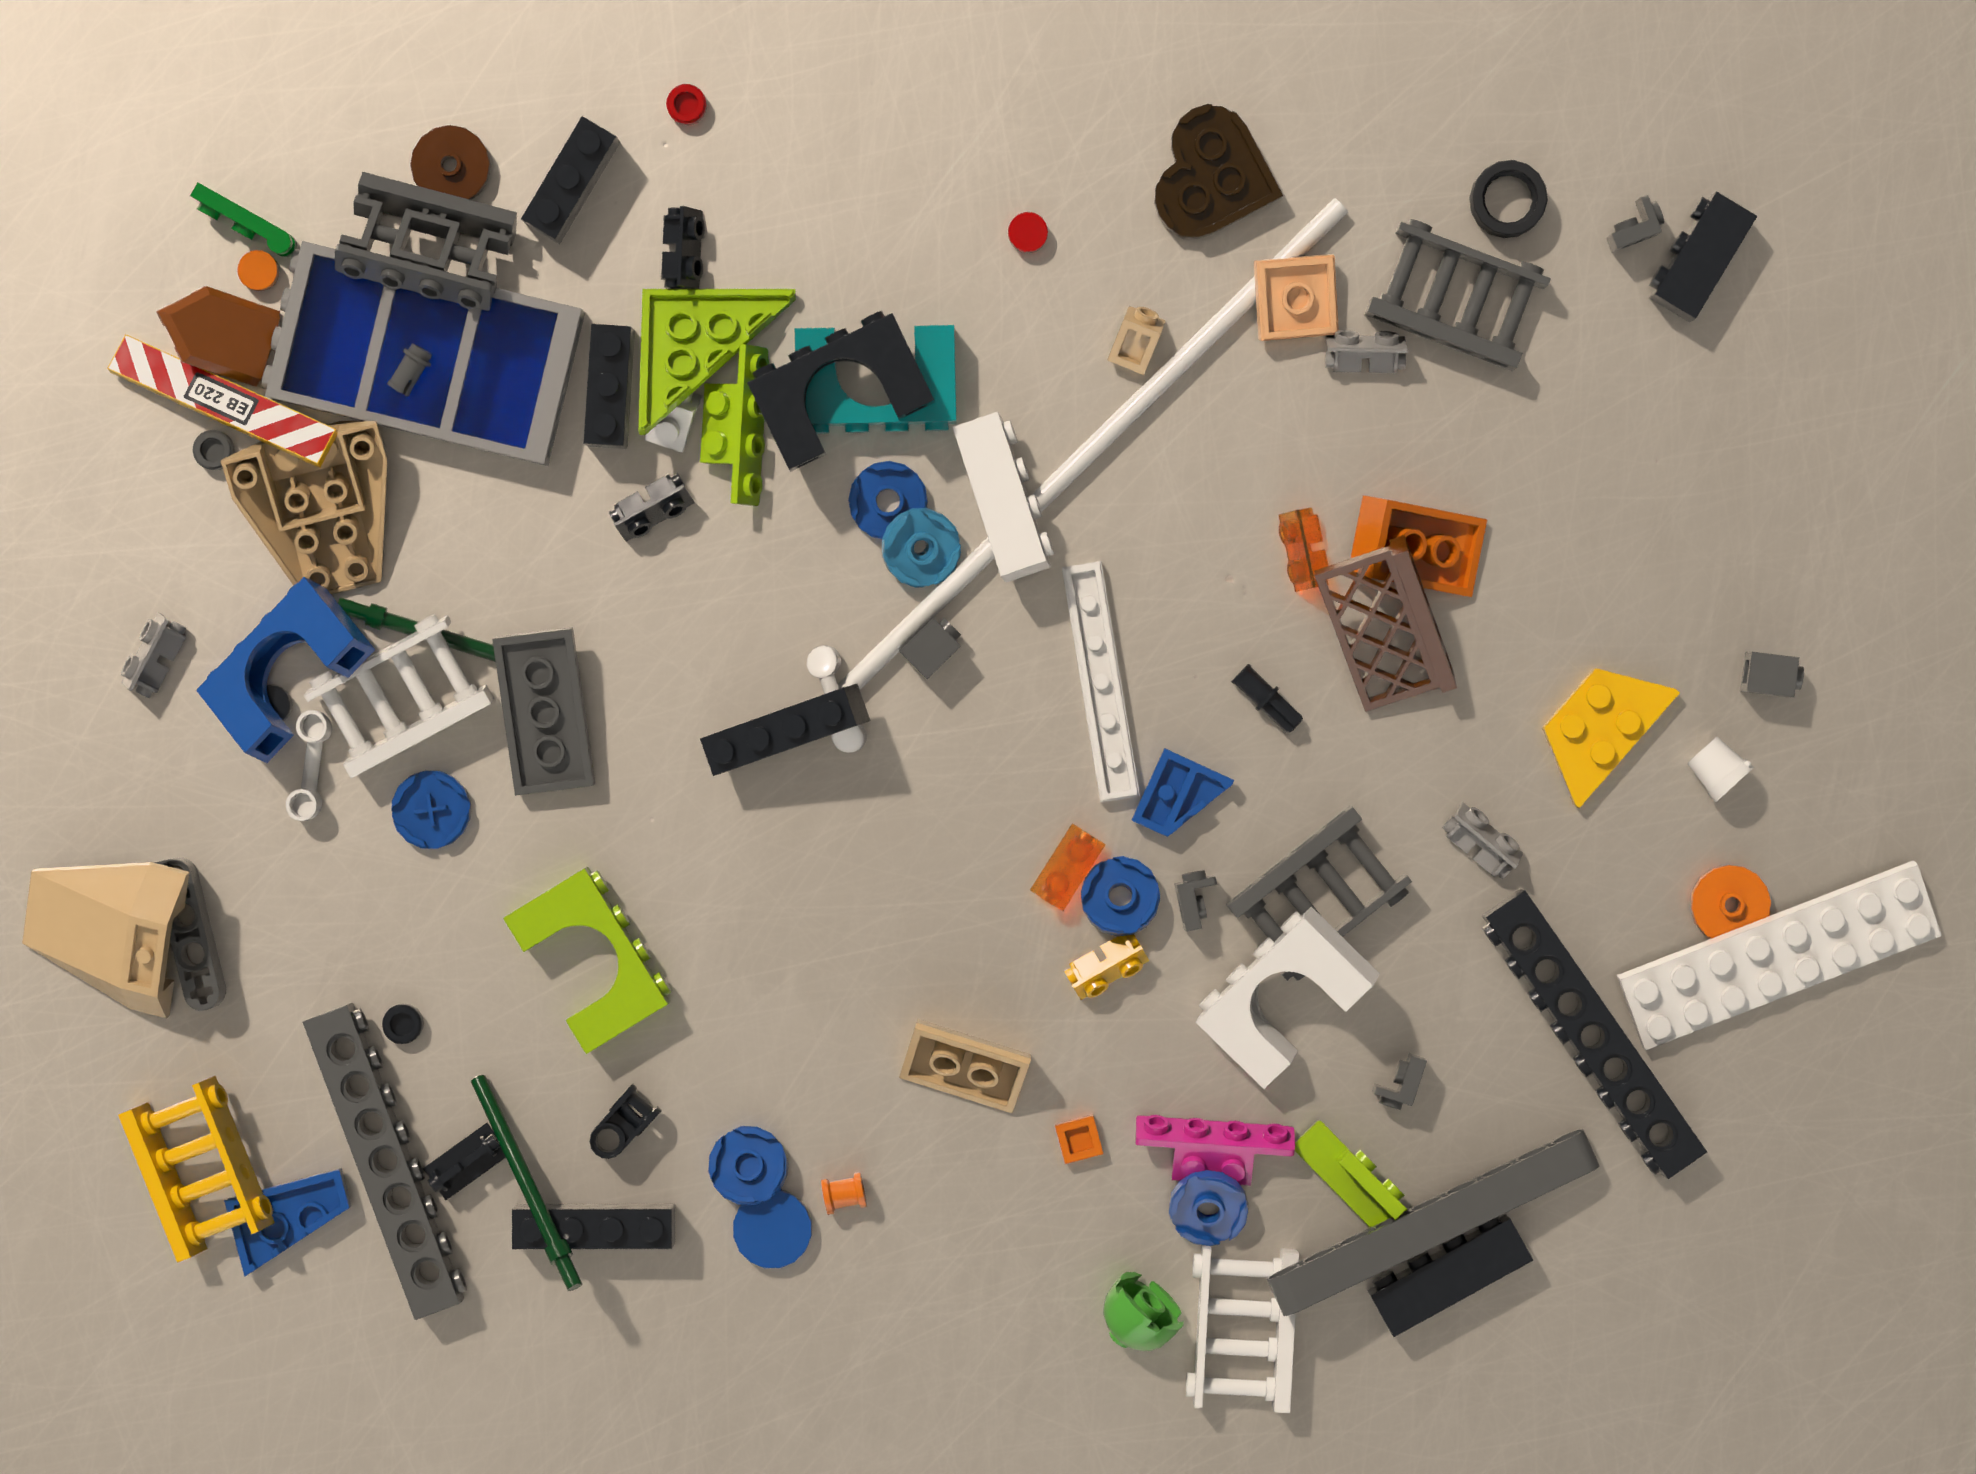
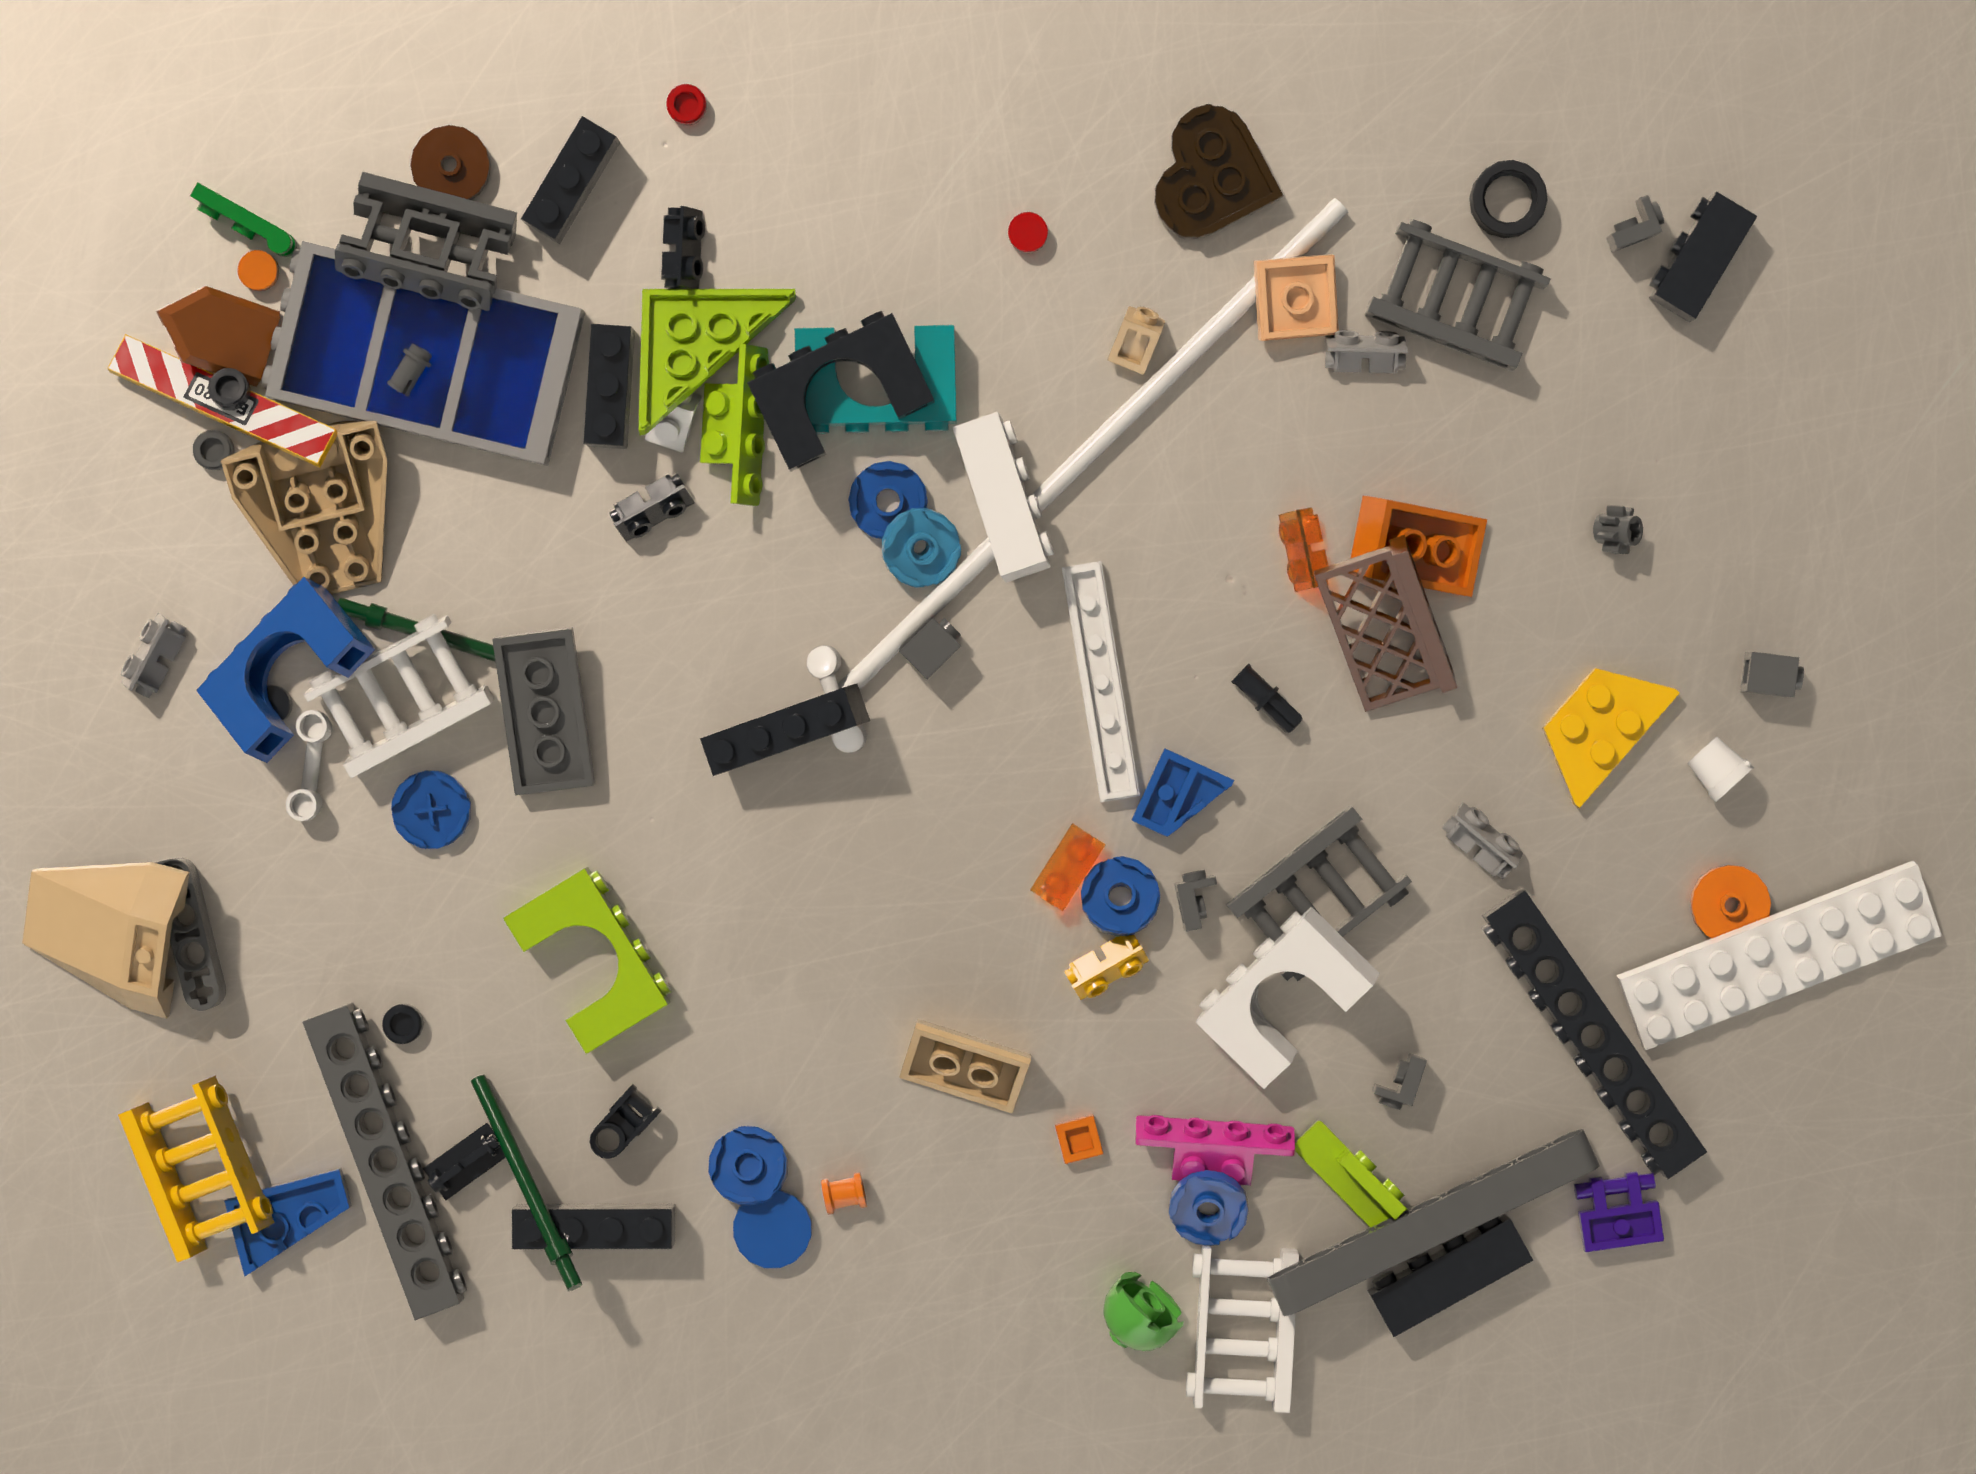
(229, 389): none -> black tile
(1618, 529): none -> dark grey gear
(1621, 1224): none -> dark purple plate

